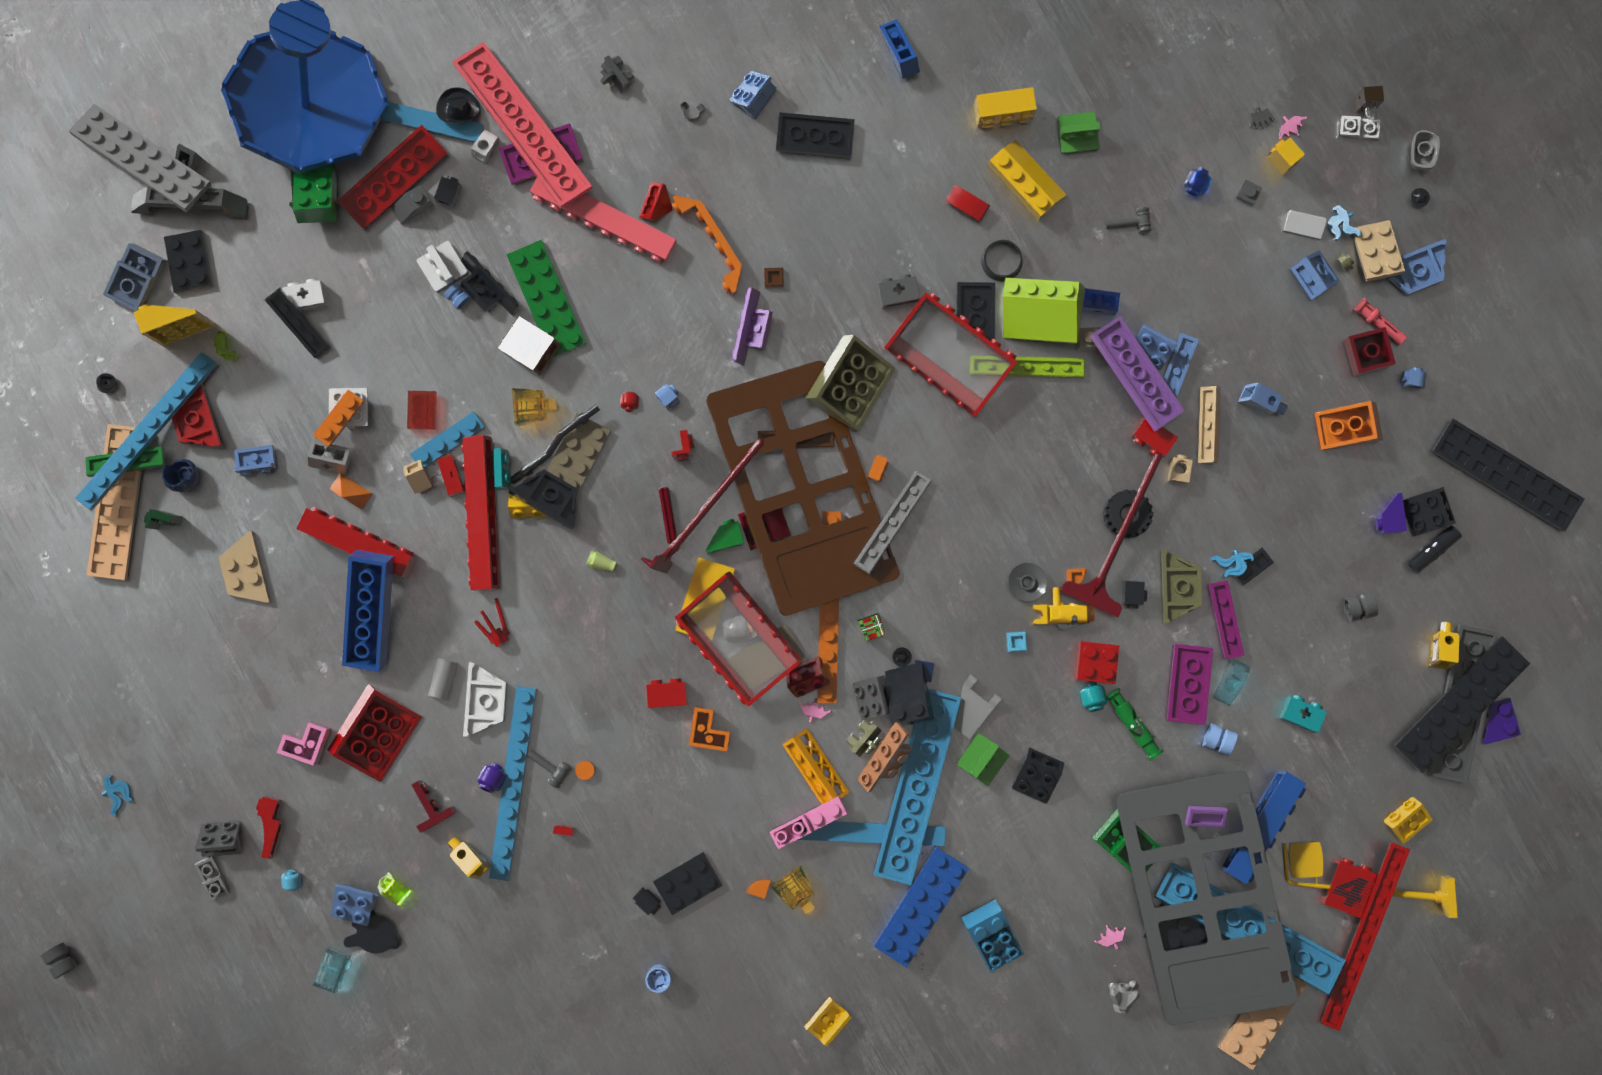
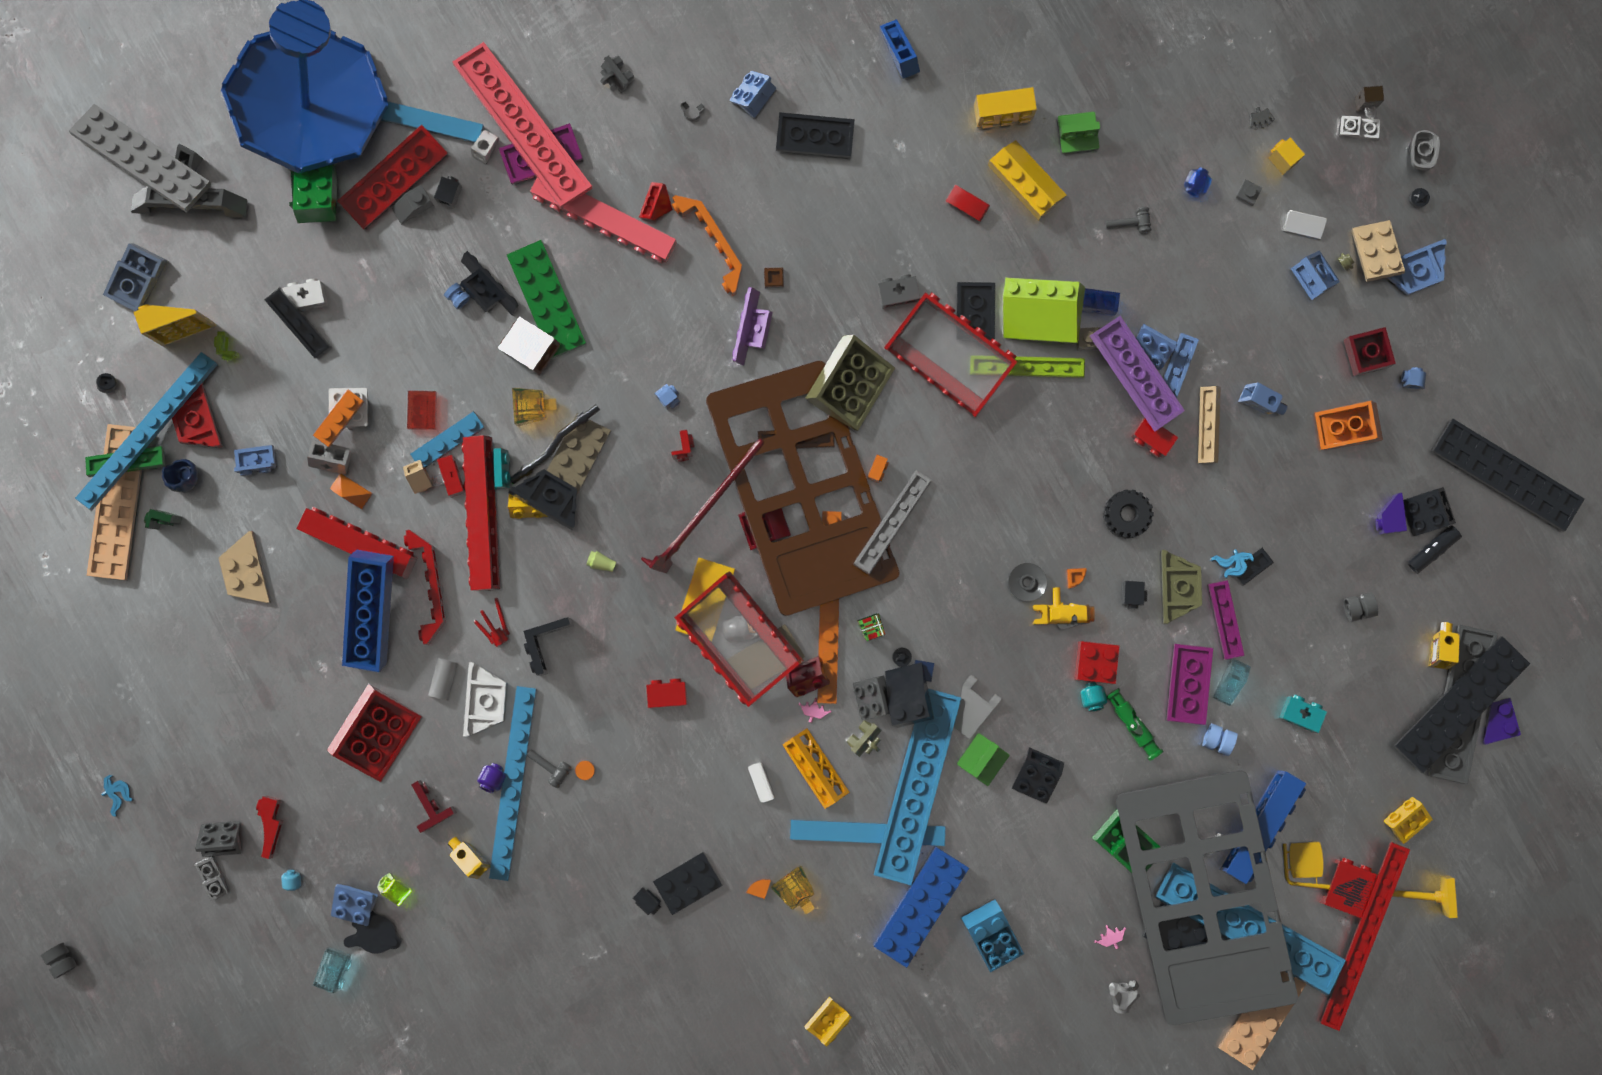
(188, 261): black plate -> none
(307, 749): bright pink brick -> none
(429, 631): none -> red slope
(441, 265): white bracket -> none
(457, 106): black hat -> none
(533, 648): none -> black bracket
(563, 830): red tile -> none
(629, 401): red piece -> none
(658, 978): light blue wheel -> none
(667, 515): dark red axle -> none
(702, 733): orange brick -> none
(726, 537): green slope -> none
(761, 782): none -> white slope
(808, 822): bright pink slope -> none
(887, 758): nougat bracket -> none
(992, 275): black tyre -> none
(1017, 641): medium azure tile -> none
(1095, 592): dark red piece -> none
(1176, 477): tan brick -> none
(1206, 816): medium lavender tile -> none
(1291, 125): bright pink piece -> none
(1337, 220): piece -> none
(1373, 316): coral pin -> none

